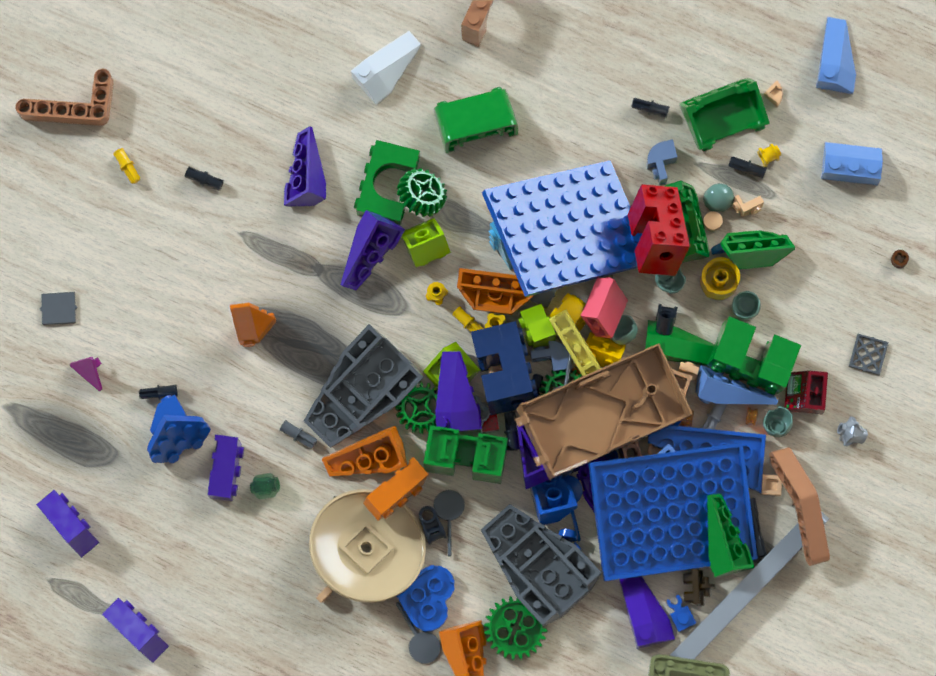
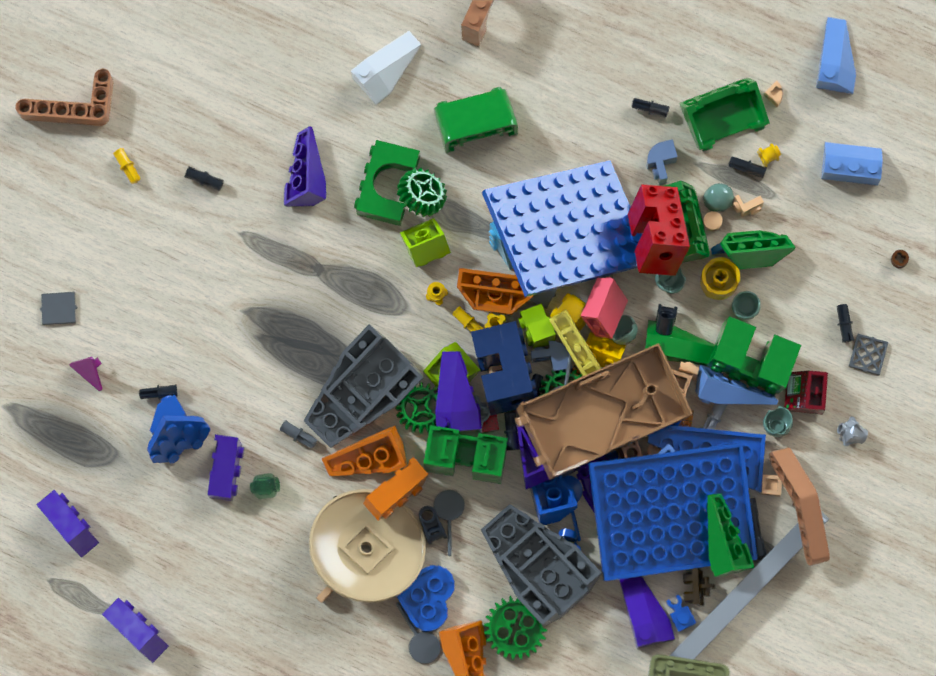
(251, 323): orange wedge -> none
(370, 243): dark purple wedge -> none
(751, 416): clear orange bush -> none
(845, 323): none -> black axle

